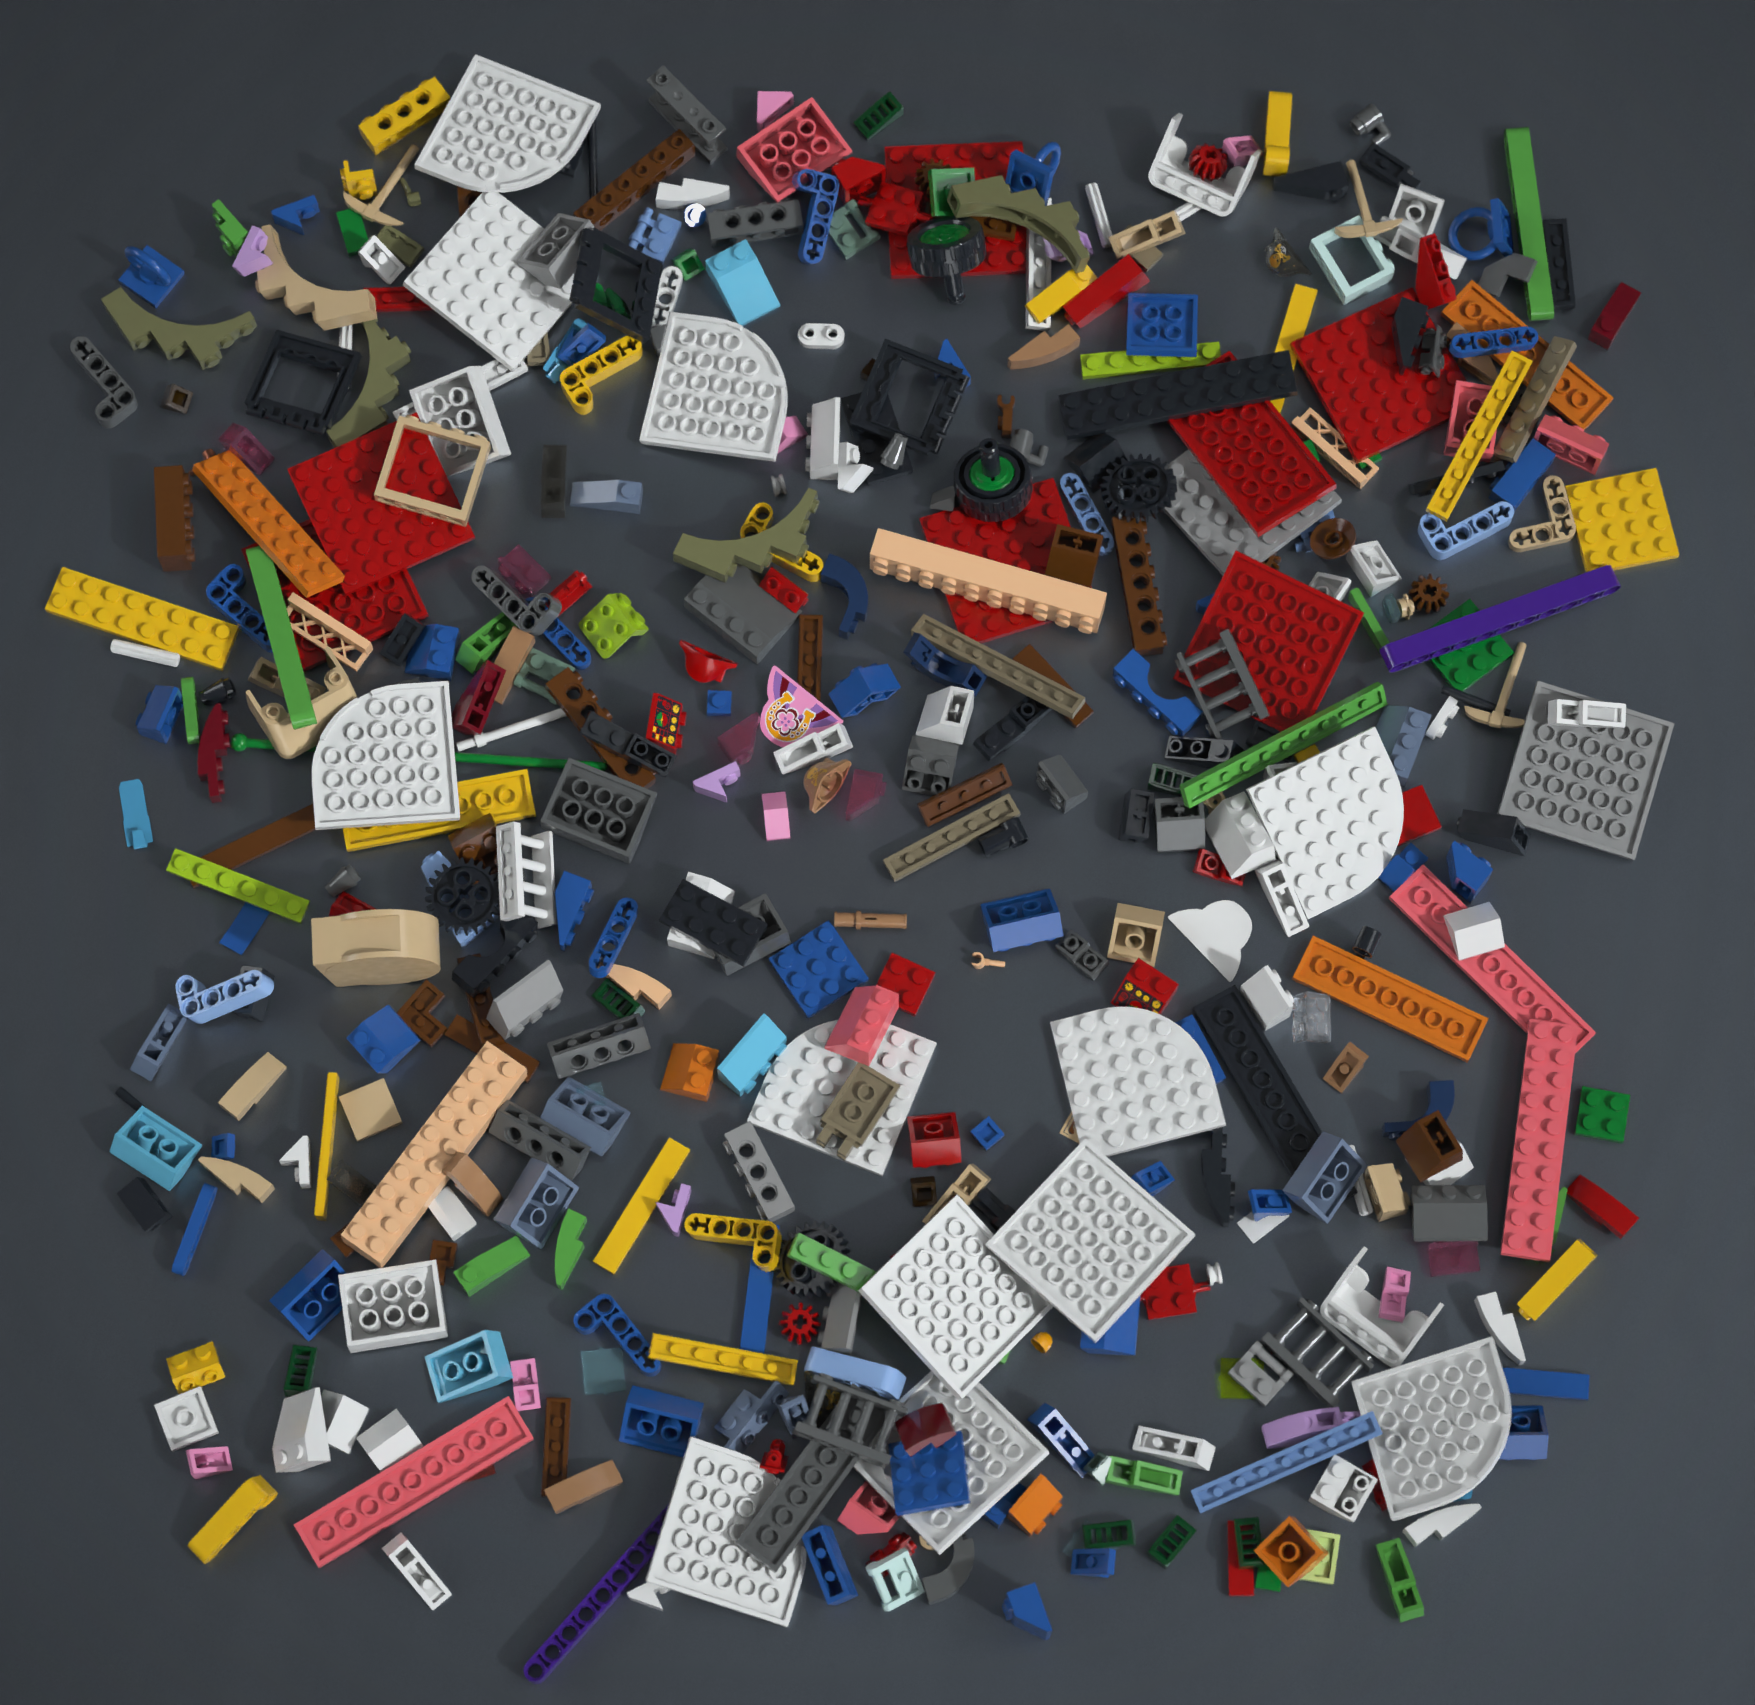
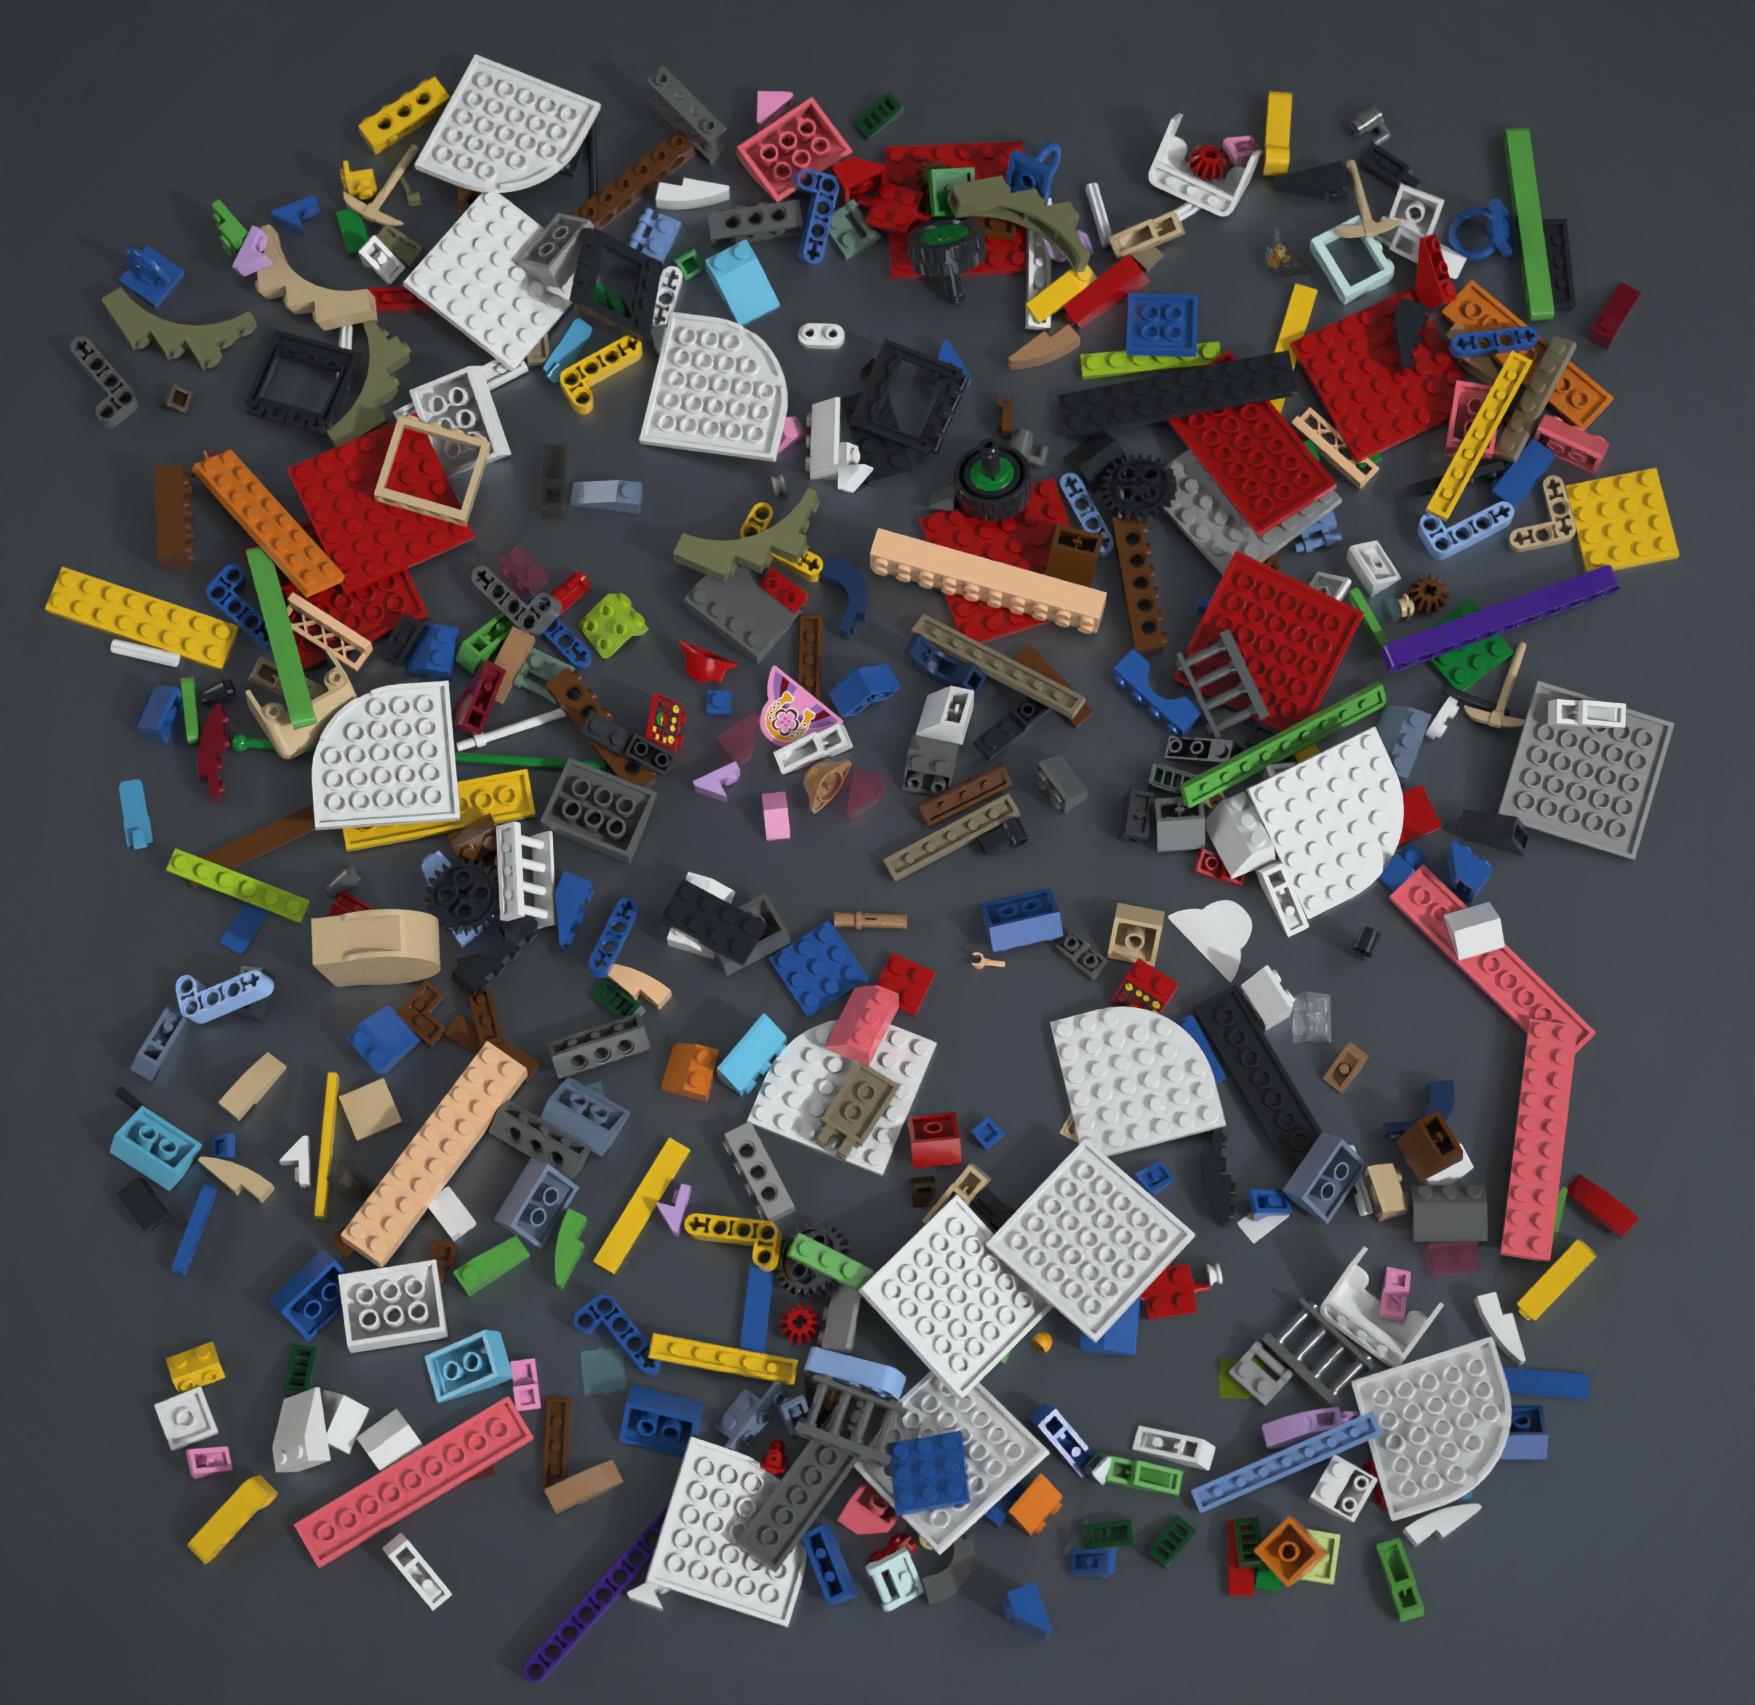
(246, 448): clear pink slope -> none
(473, 1183): medium nougat slope -> none
(525, 1001): light grey slope -> none
(581, 344): blue slope -> none
(694, 215): plate -> none
(894, 452): dark grey cone -> none
(924, 1427): dark red slope -> none
(1332, 531): reddish brown dish -> none
(1390, 999): orange plate -> none
(1434, 360): dark grey hinge -> none
(1512, 266): dark grey tile -> none
(1602, 1114): green plate -> none

